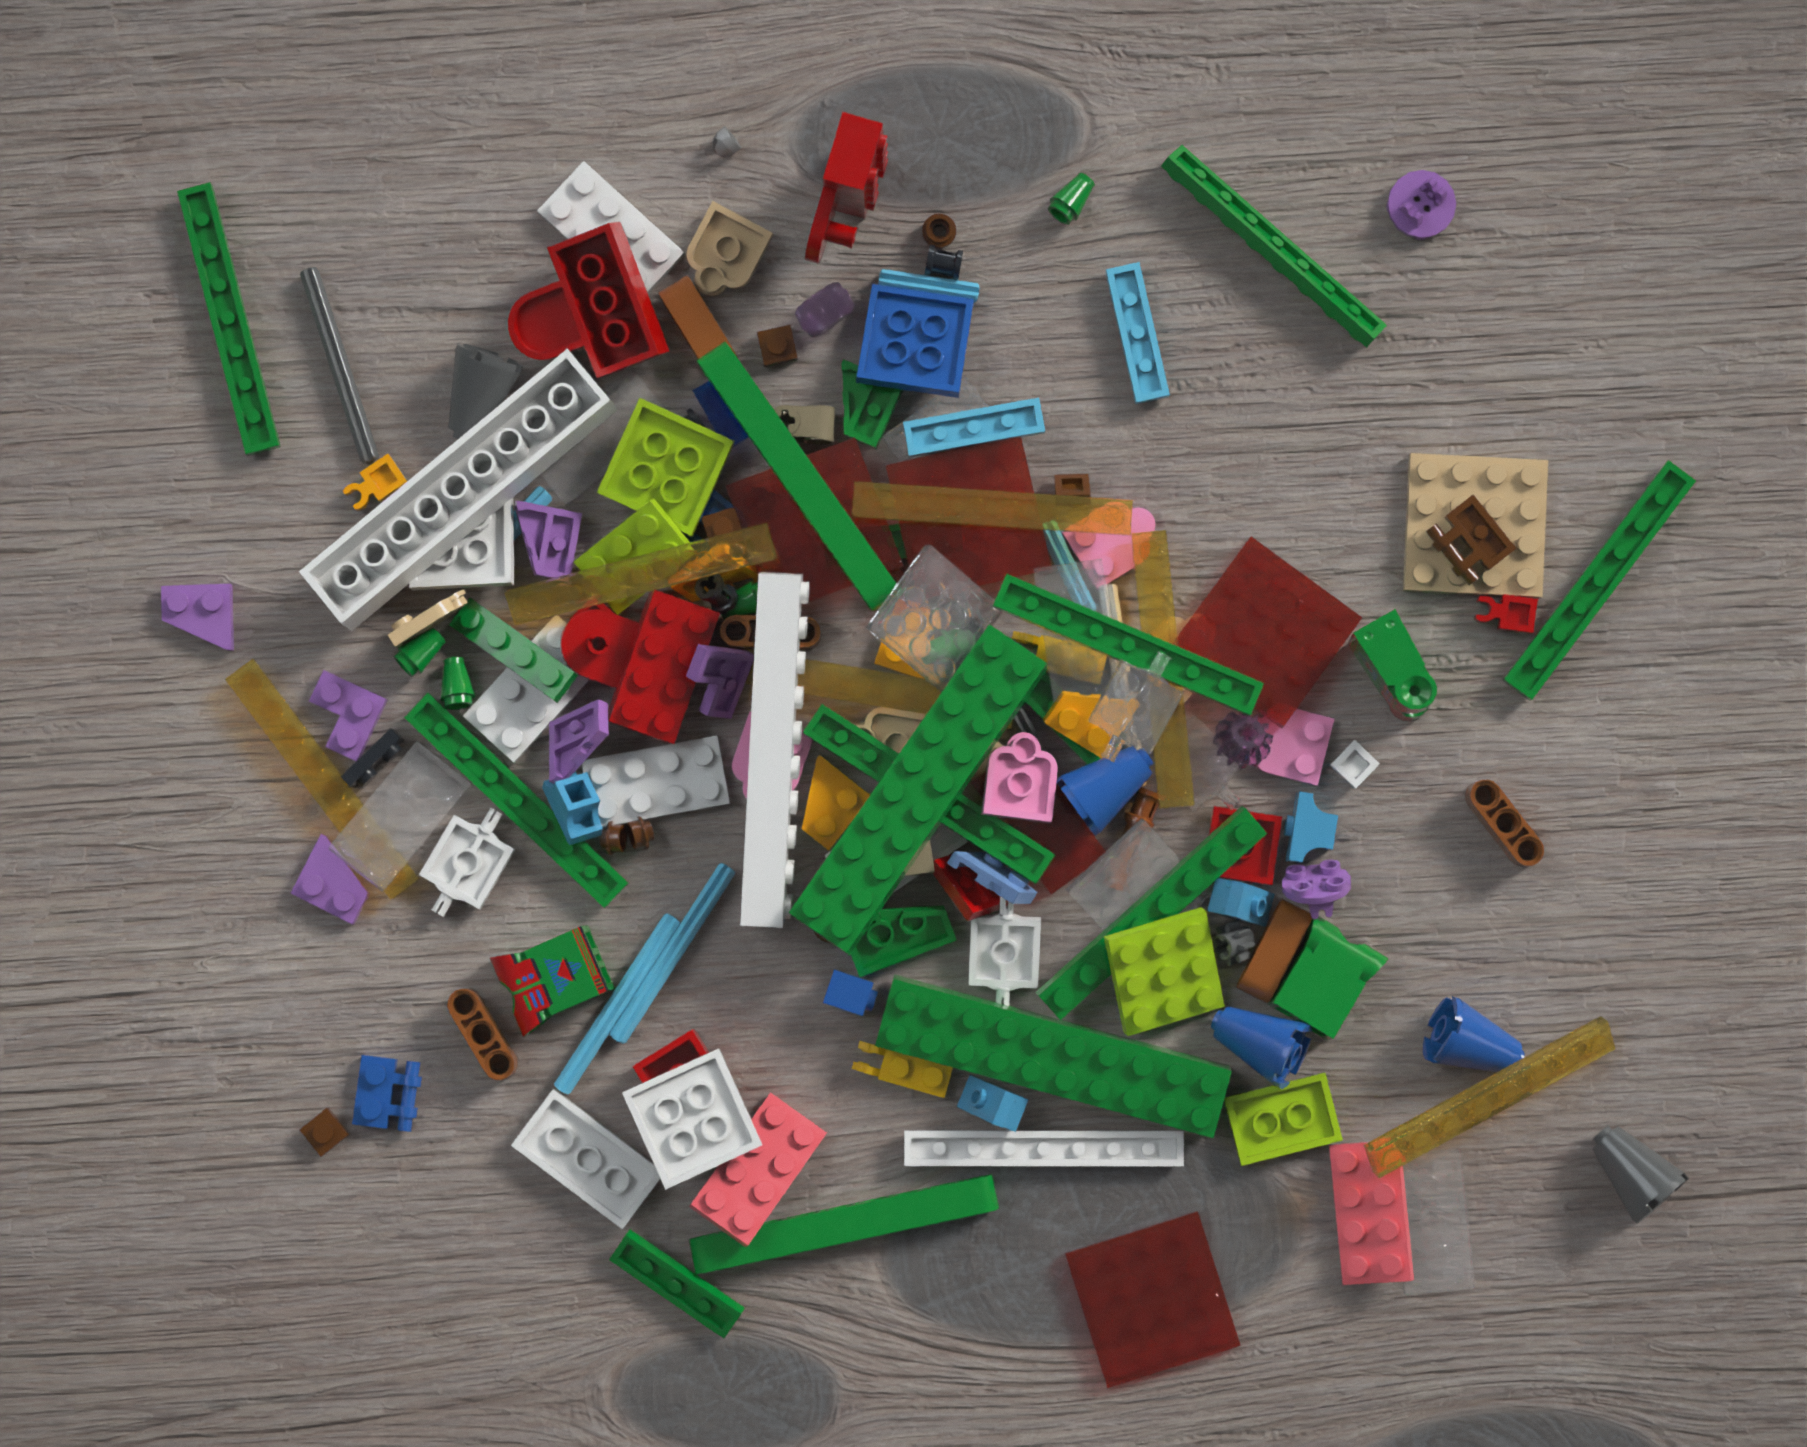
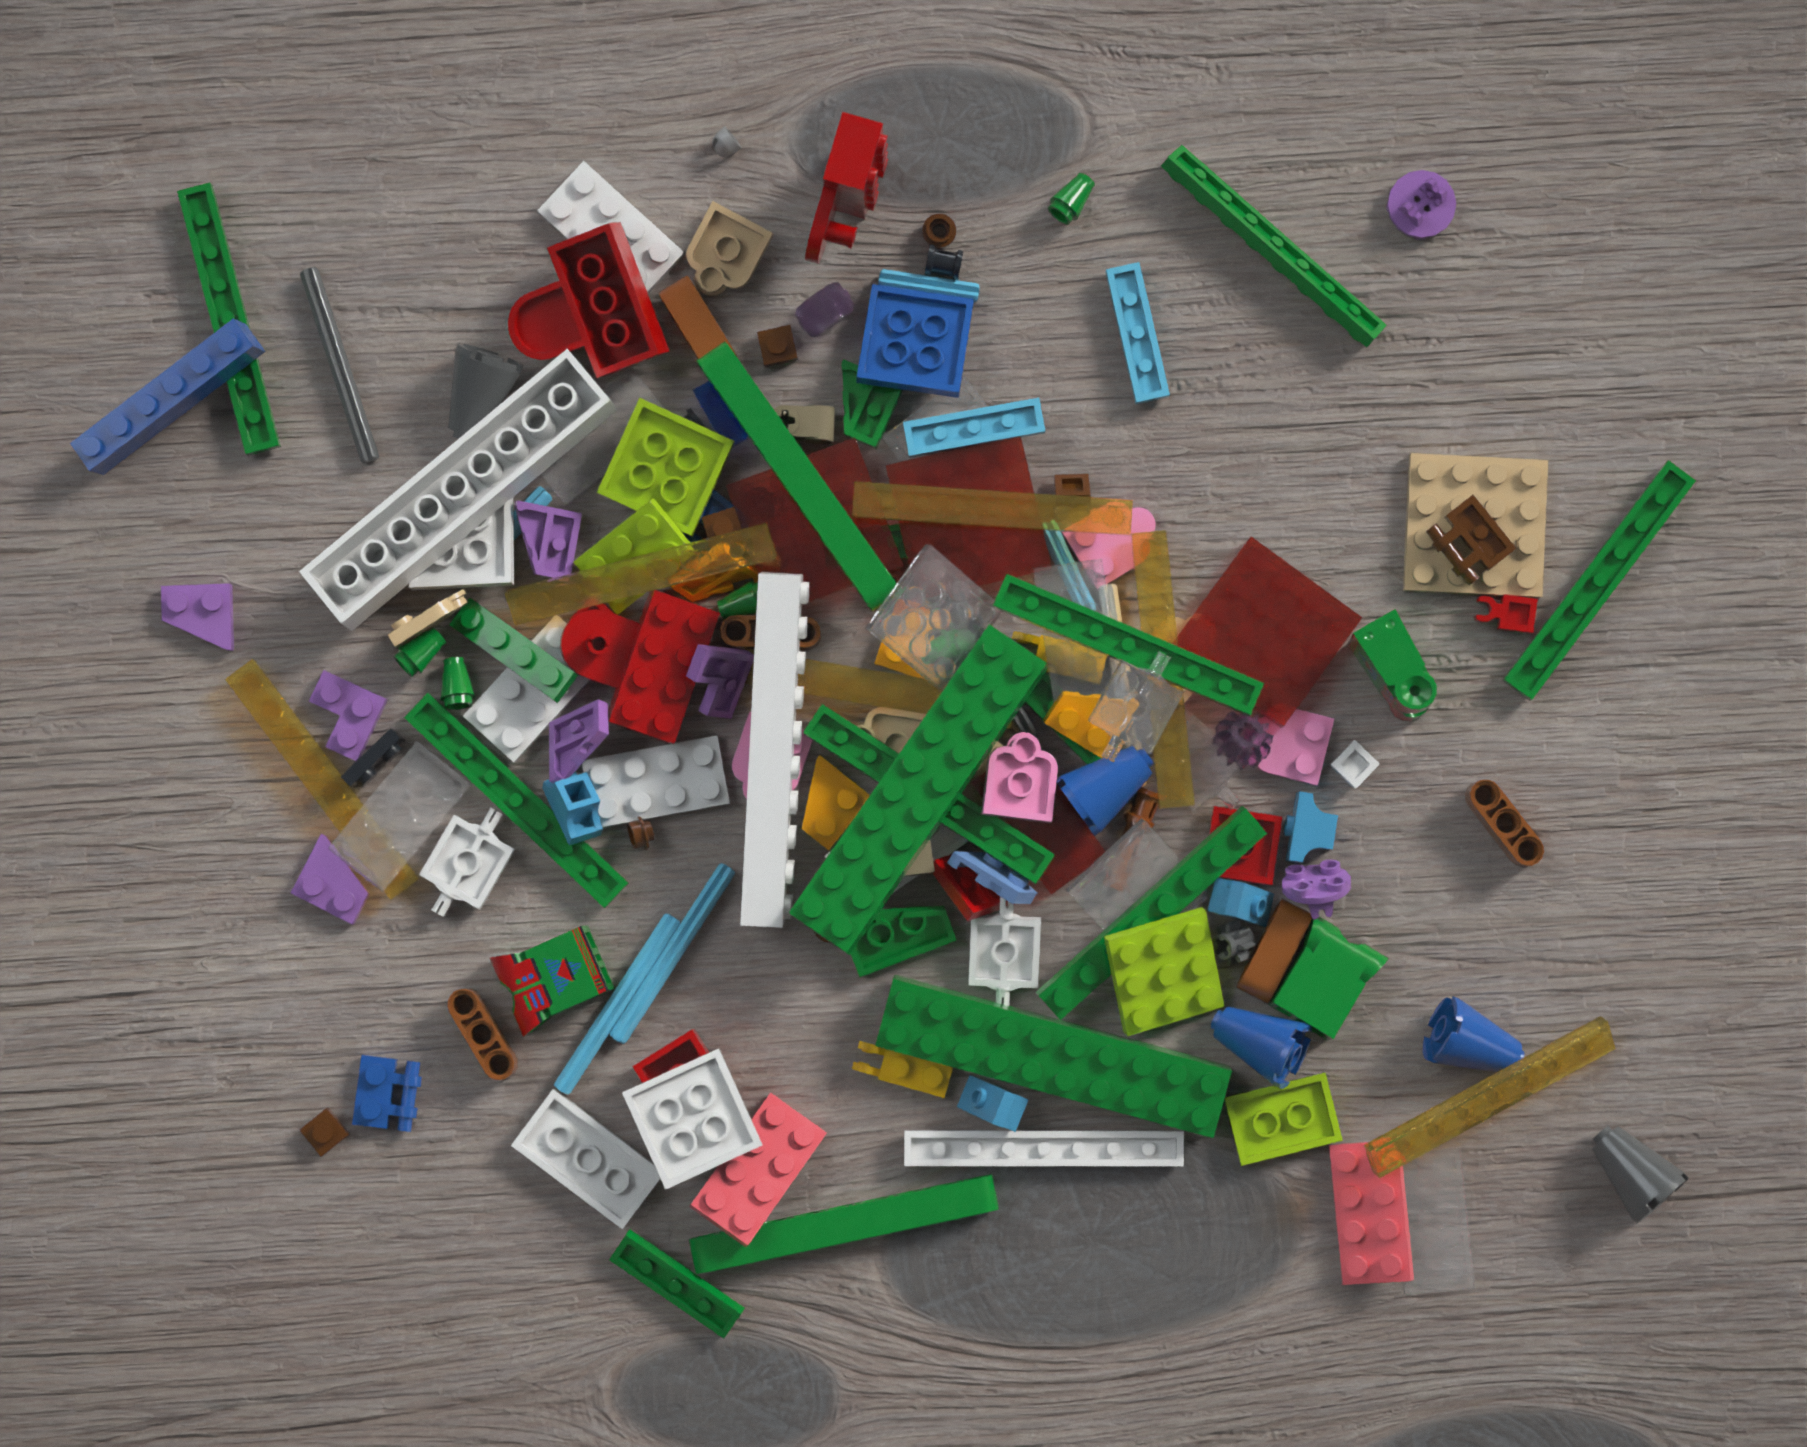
(167, 397): none -> blue brick
(380, 479): light orange plate -> none
(613, 838): reddish brown plate -> none
(716, 593): black bush -> none
(850, 993): blue brick -> none
(1152, 1299): clear red plate -> none

